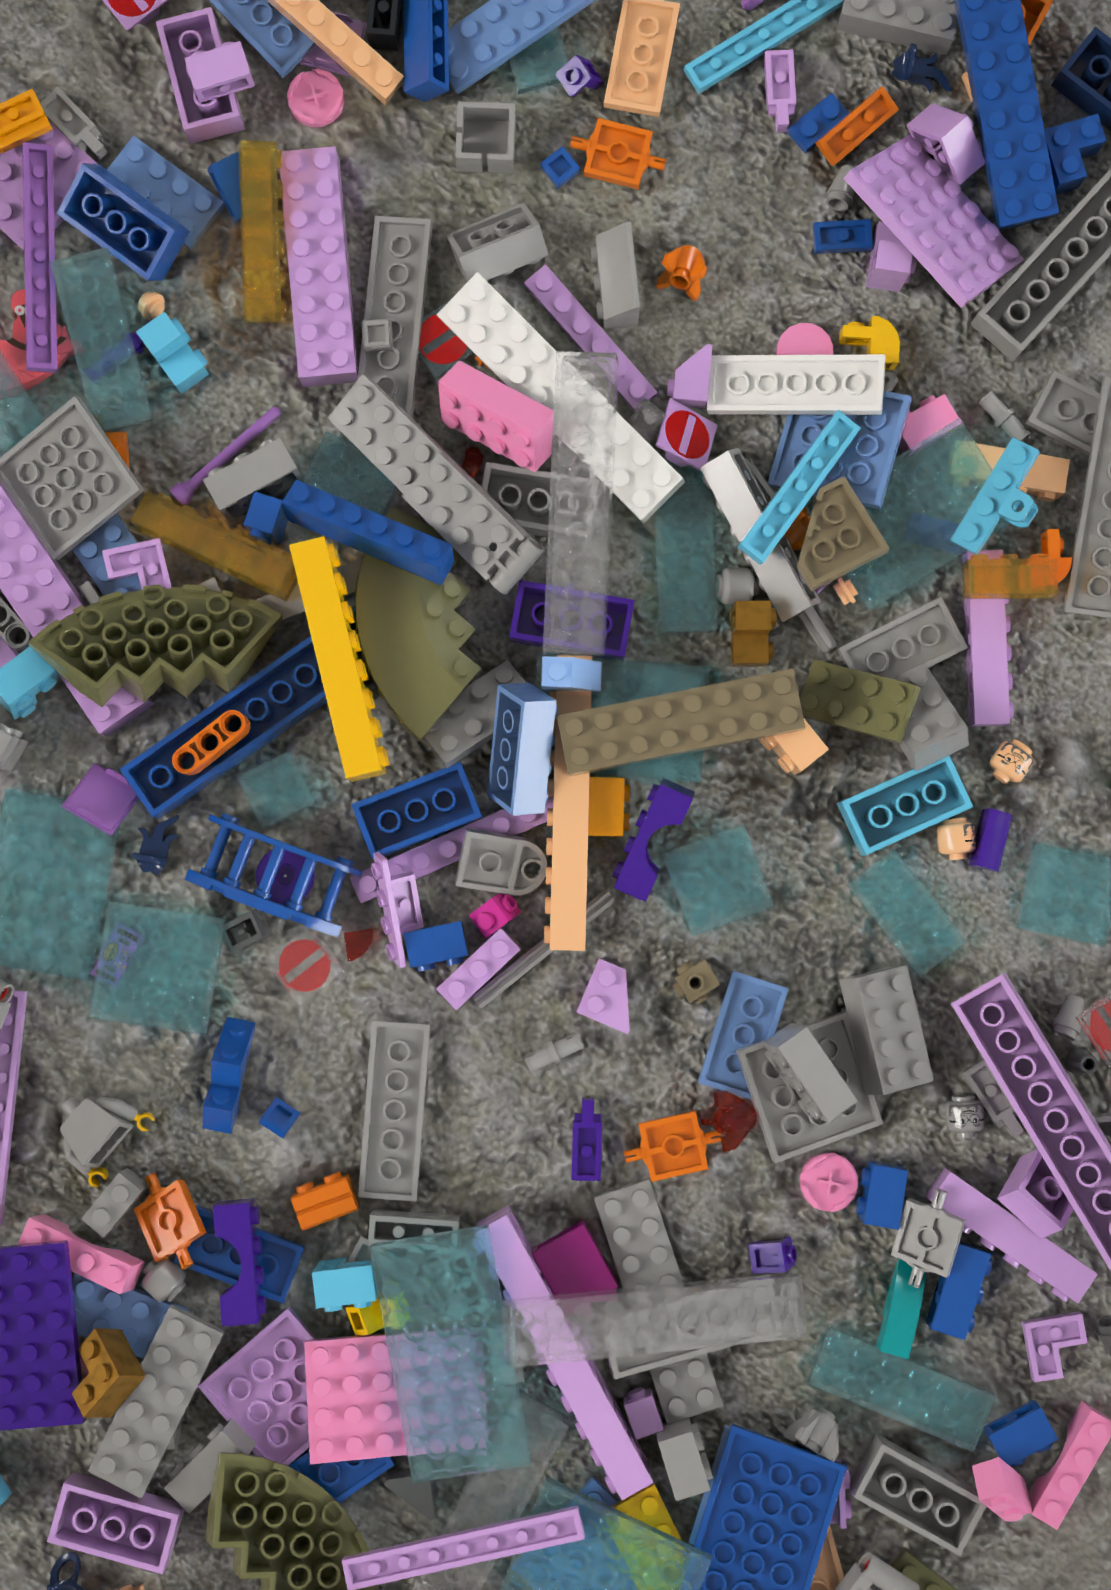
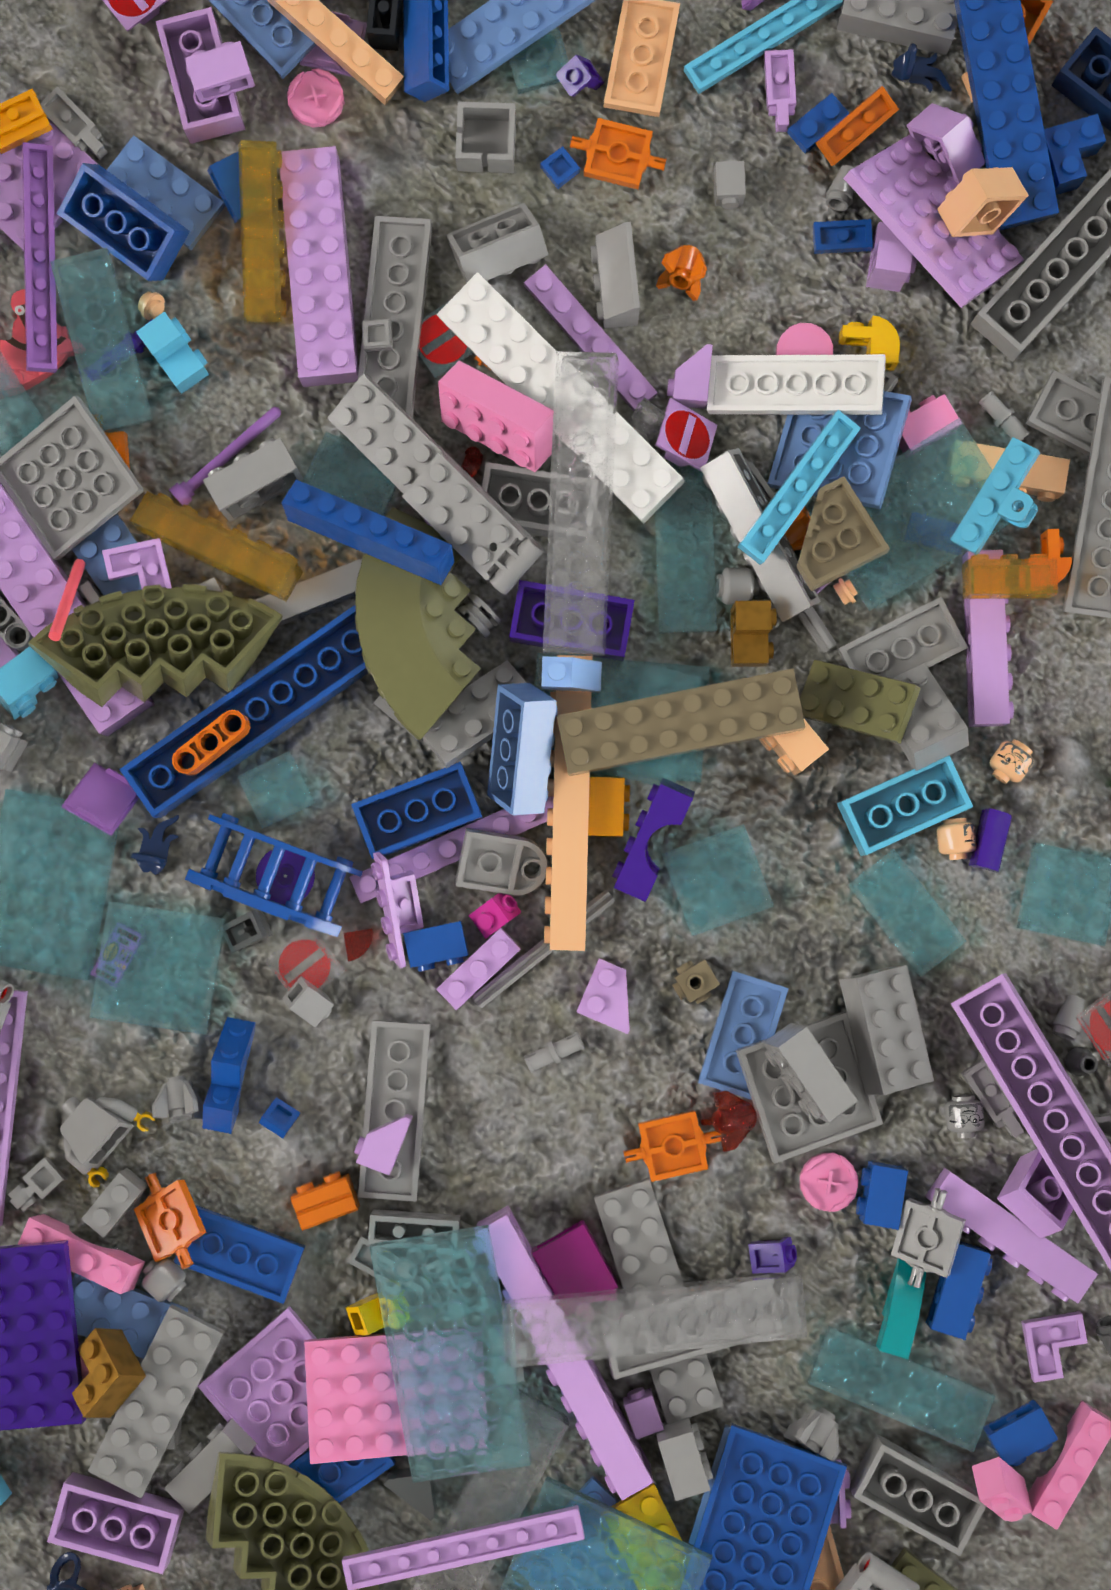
(40, 1181): none -> light grey plate
(67, 600): none -> coral bar
(177, 1102): none -> light grey brick
(236, 1224): dark purple arch -> none
(266, 519): blue brick -> none
(308, 1002): none -> light grey brick
(338, 659): yellow brick -> none
(344, 1283): medium azure brick -> none
(383, 1145): none -> lavender slope
(472, 614): none -> light grey wheel
(586, 1143): dark purple hinge -> none
(729, 184): none -> light grey brick
(982, 201): none -> light nougat brick

